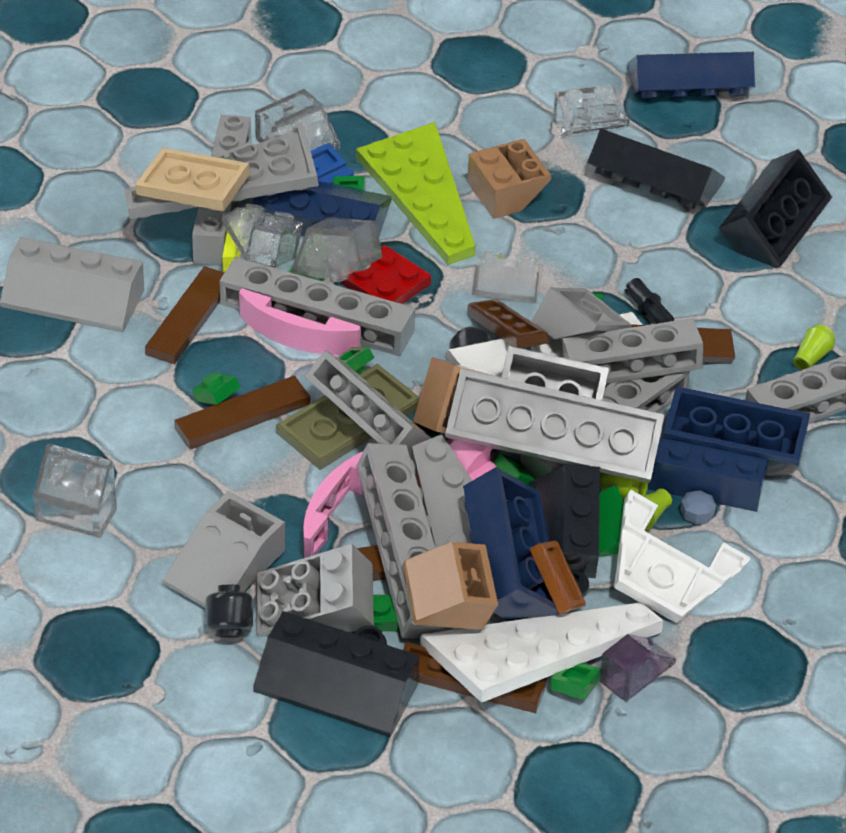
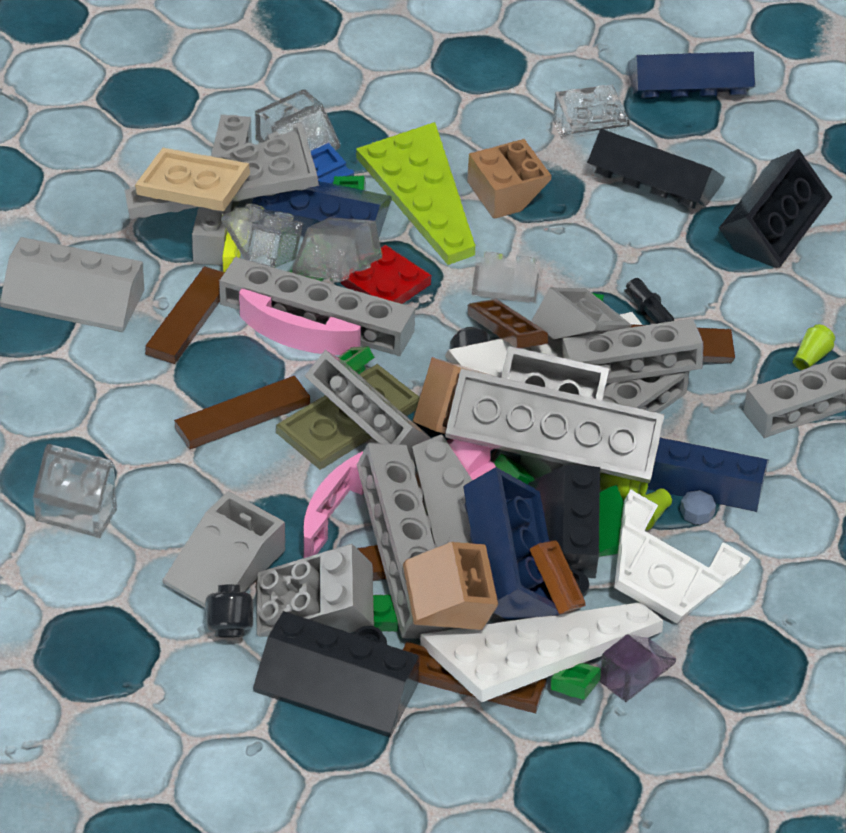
(215, 388): green plate -> none
(737, 425): dark blue slope -> none

